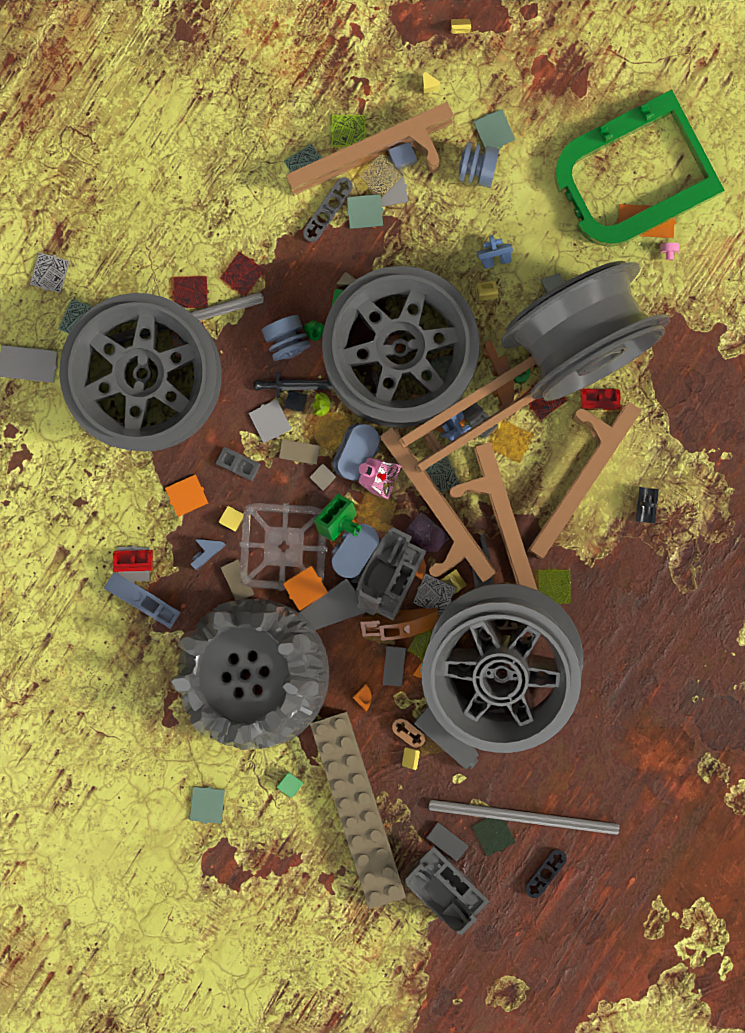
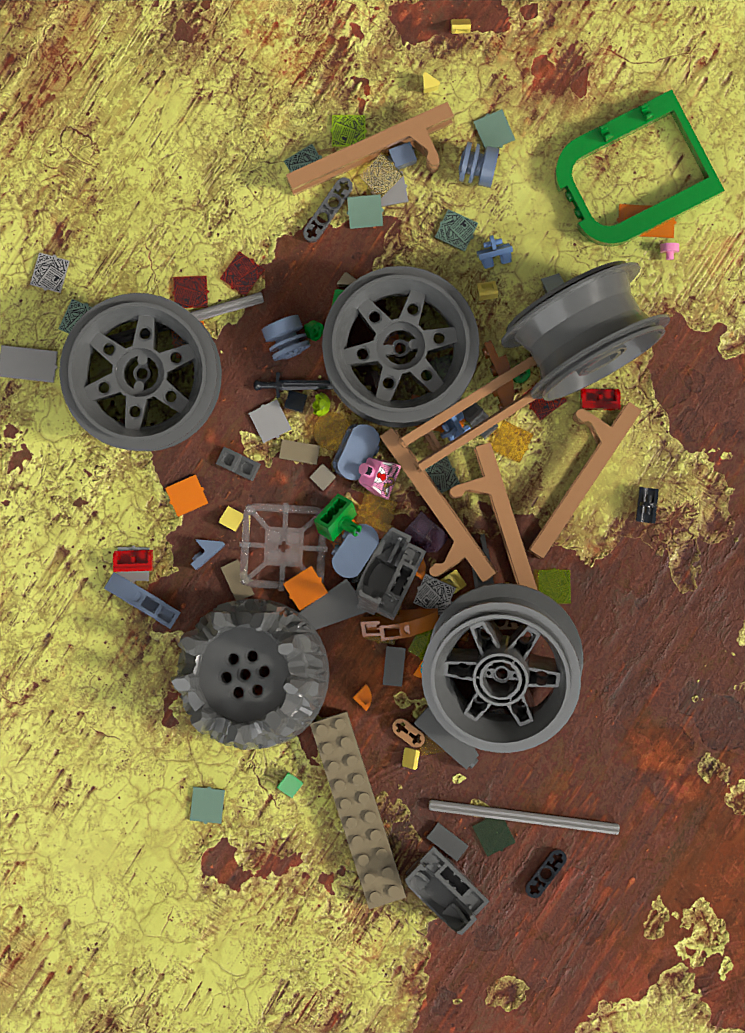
(456, 230): none -> sand green piece

